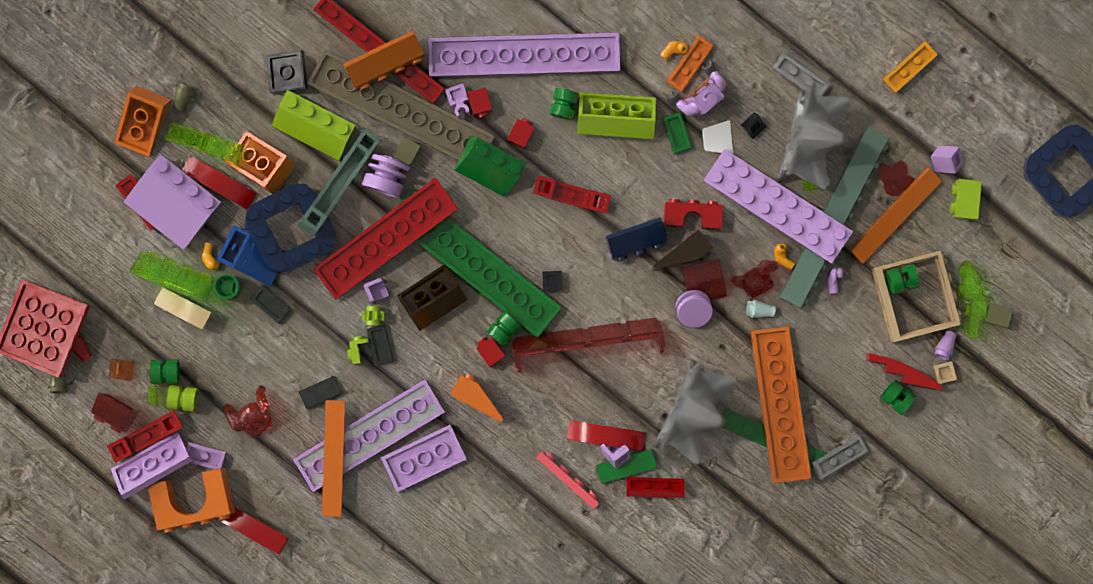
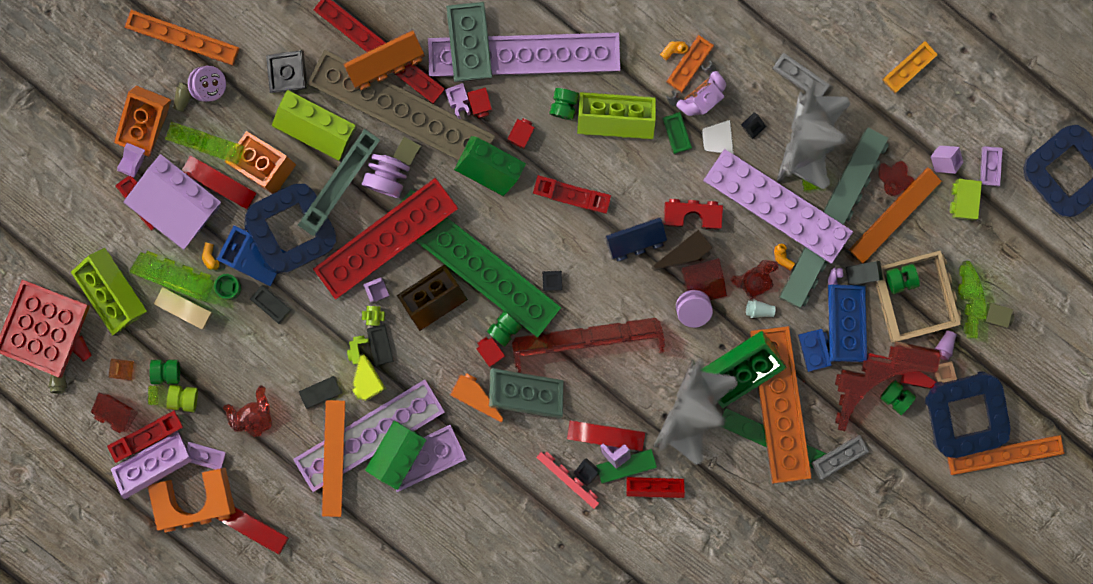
(108, 291): none -> lime slope
(132, 160): none -> lavender panel
(182, 37): none -> orange tile
(206, 83): none -> lavender head
(366, 380): none -> neon yellow slope
(395, 455): none -> green slope
(469, 42): none -> sand green tile
(526, 393): none -> sand green tile
(586, 472): none -> black plate
(750, 364): none -> green slope
(815, 349): none -> blue bracket
(847, 323): none -> blue tile
(864, 273): none -> pearl dark grey tile
(903, 359): none -> clear red arch
(991, 166): none -> lavender plate
(997, 413): none -> dark blue plate
(1007, 455): none -> orange tile

